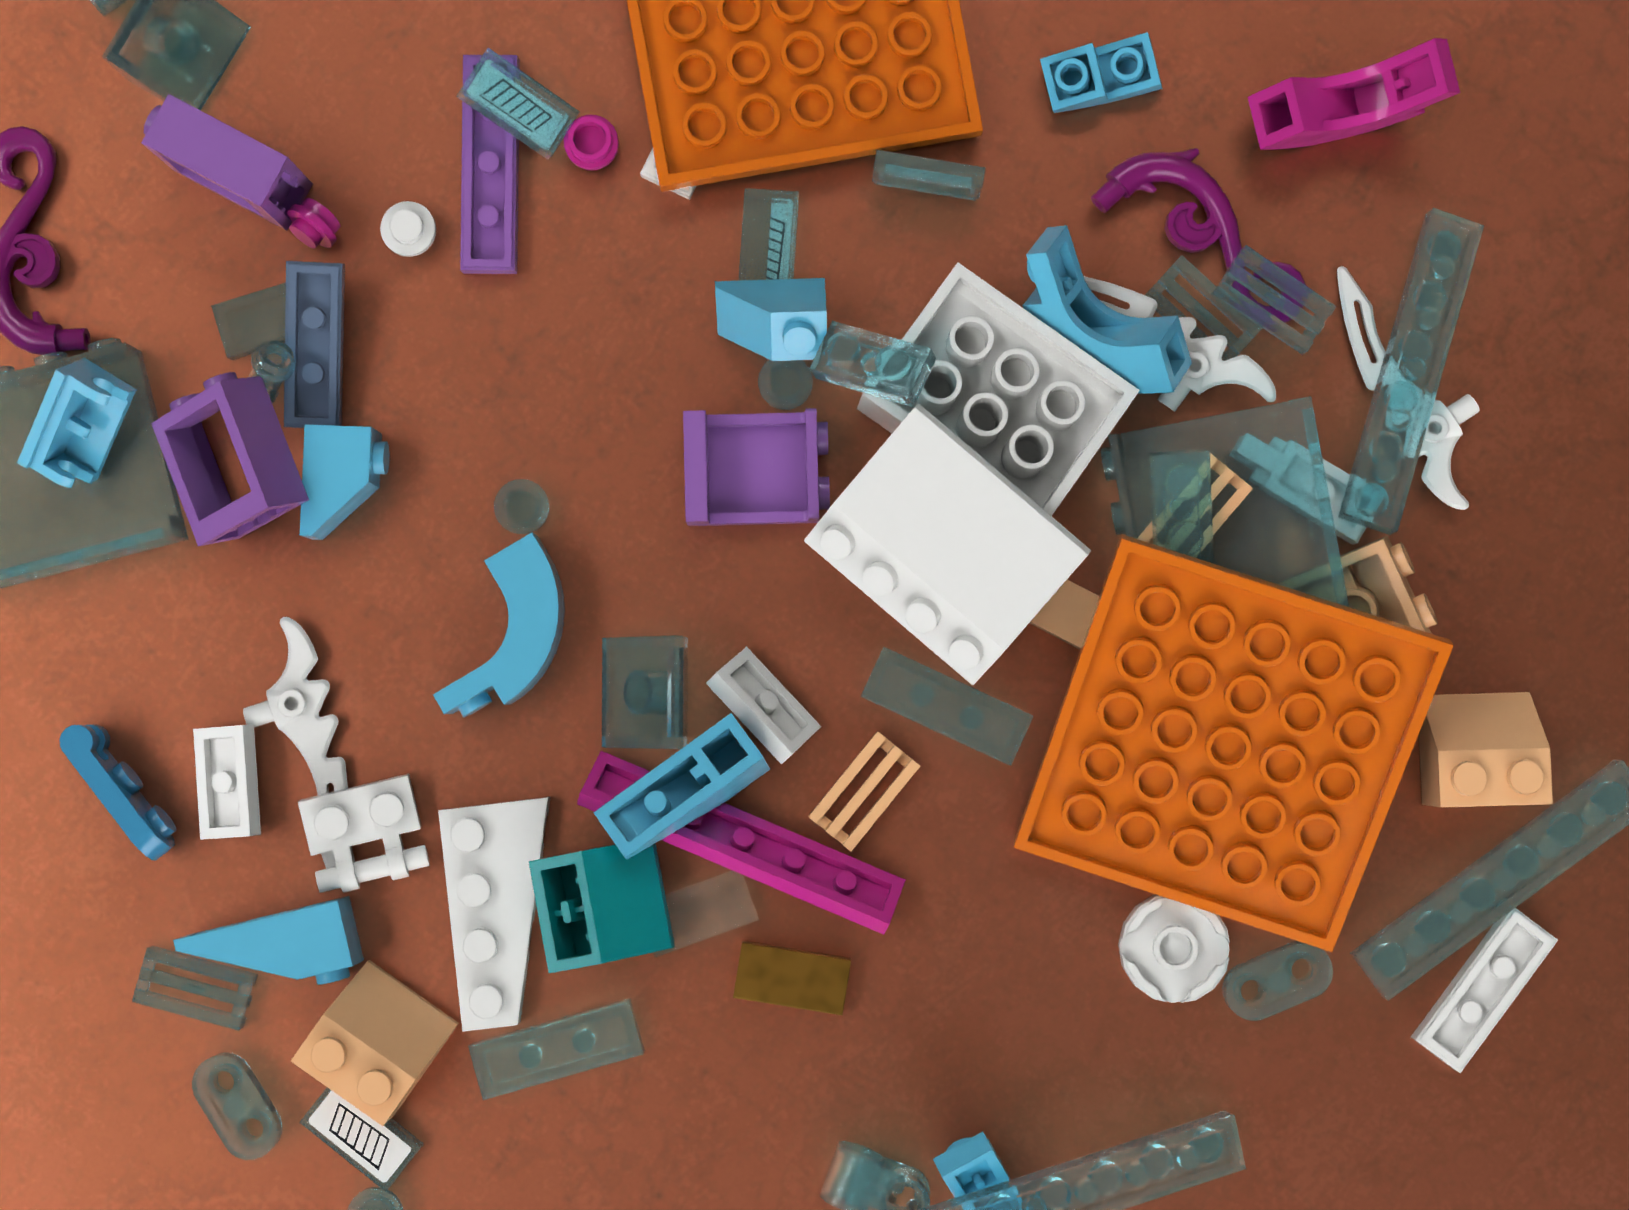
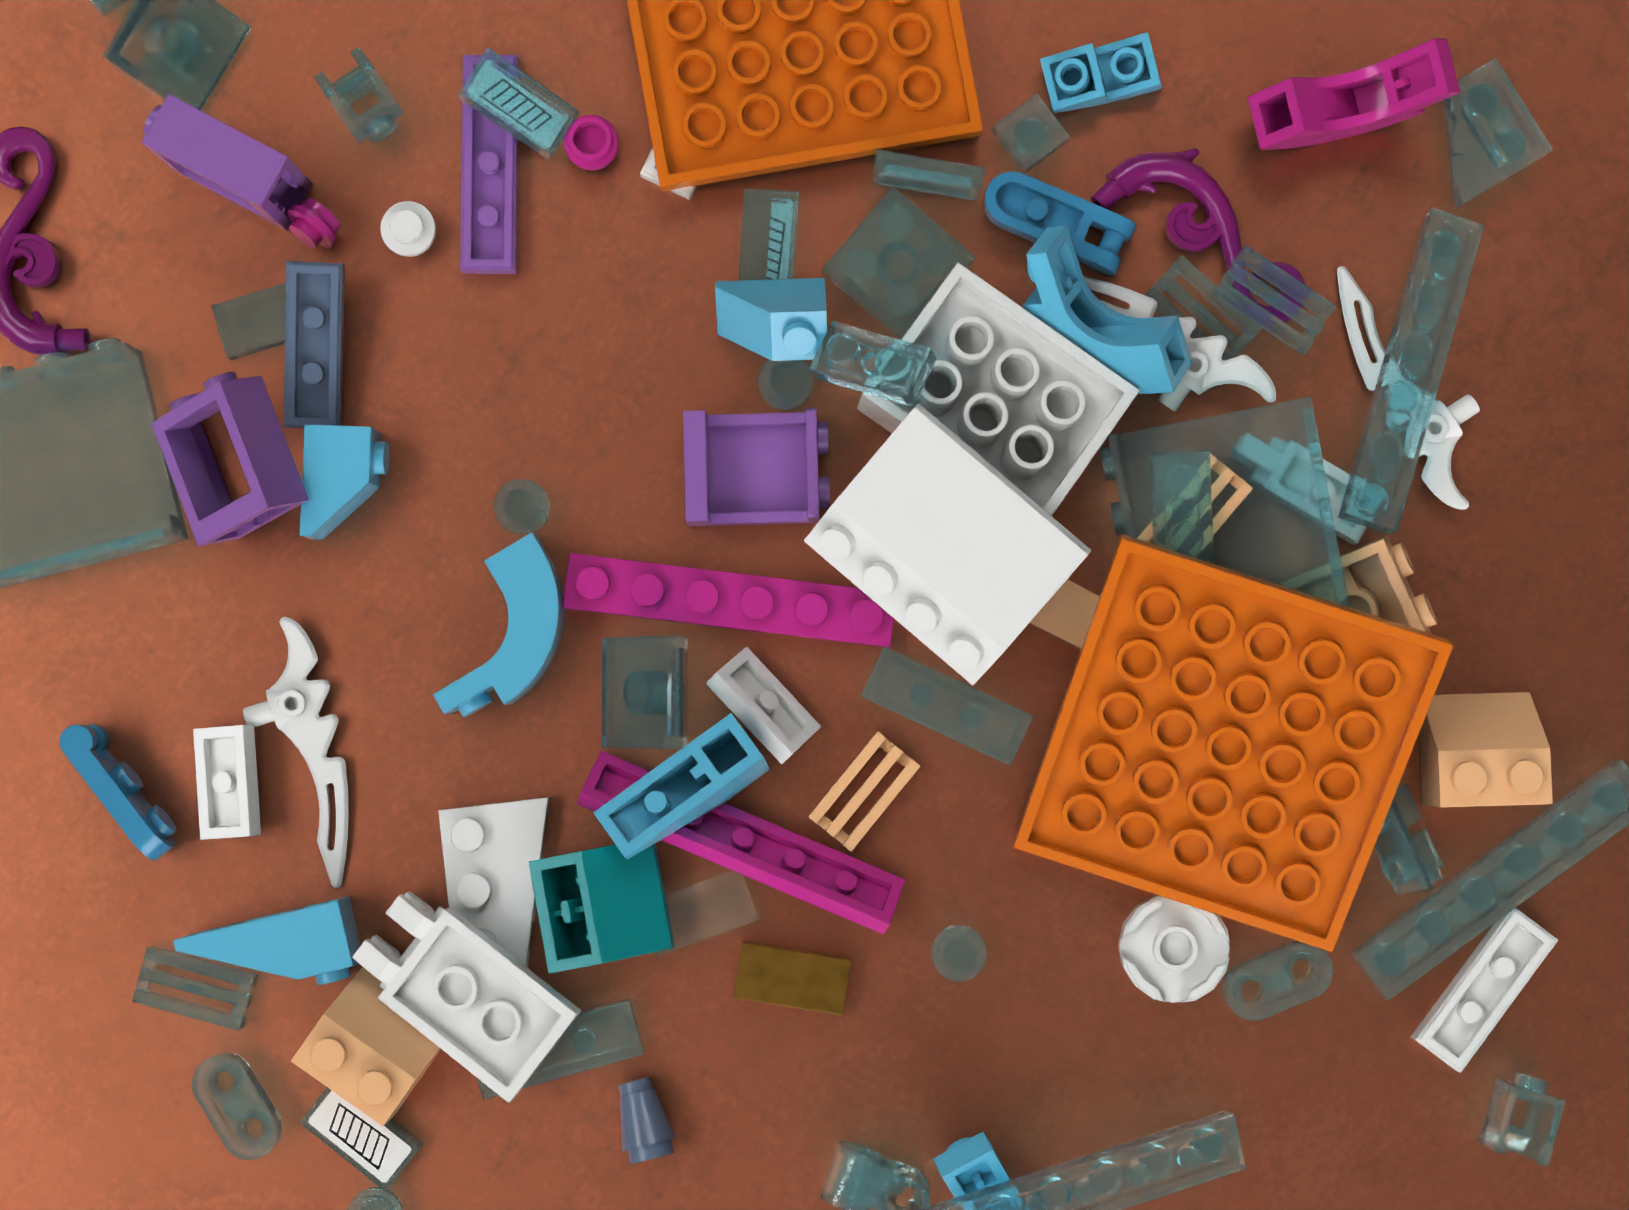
(76, 423): medium azure hinge -> none
(274, 364): clear light blue pin -> none
(359, 816): white plate -> none
(376, 121): none -> clear light blue window
(468, 995): none -> white tile
(643, 1122): none -> sand blue cone
(725, 600): none -> dark pink plate
(895, 262): none -> clear light blue plate
(958, 953): none -> clear light blue plate
(1030, 133): none -> clear light blue plate
(1030, 206): none -> dark azure plate
(1407, 859): none -> clear light blue hinge
(1489, 132): none -> clear light blue wing
(1541, 1122): none -> clear light blue window

